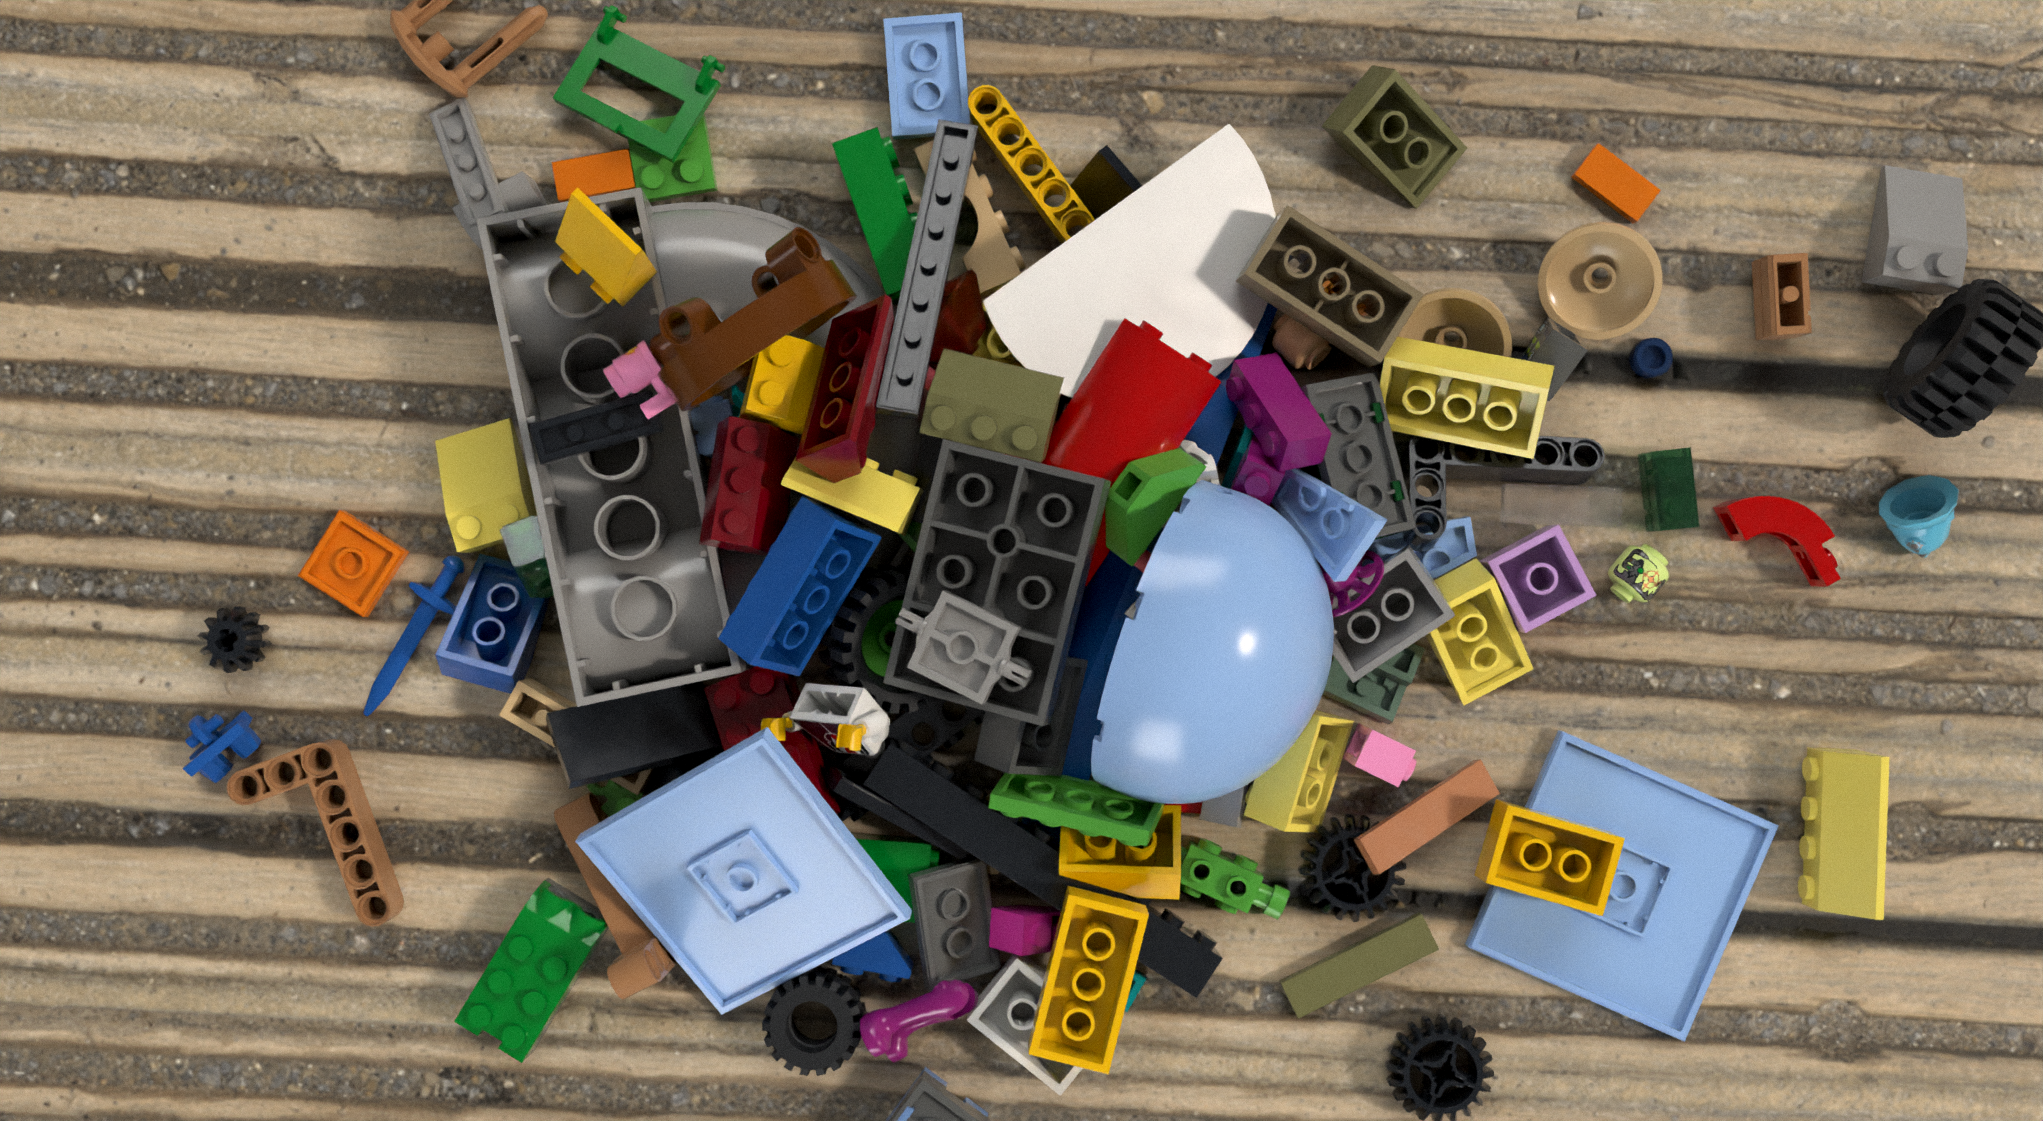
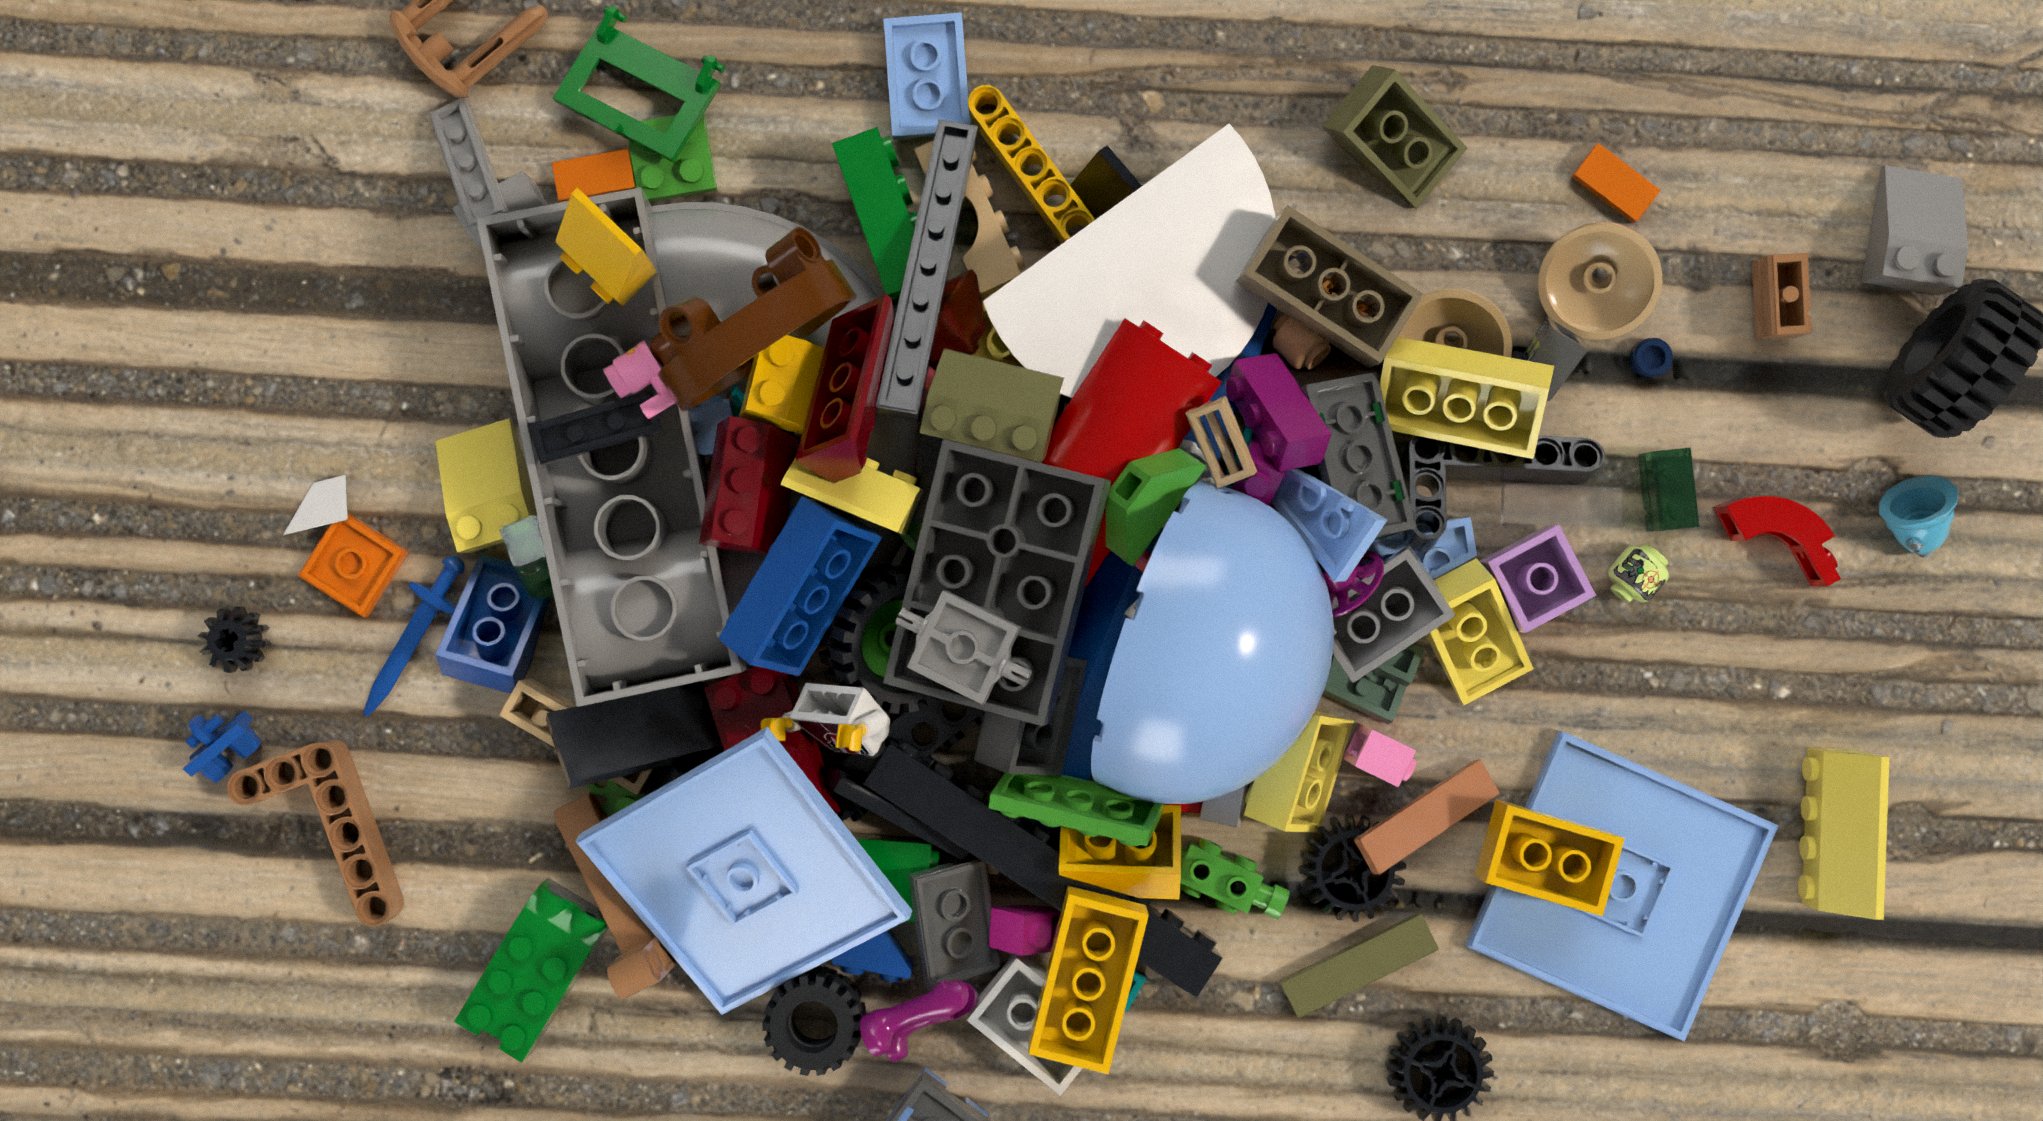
(321, 506): none -> white sticker
(1236, 437): none -> tan tile

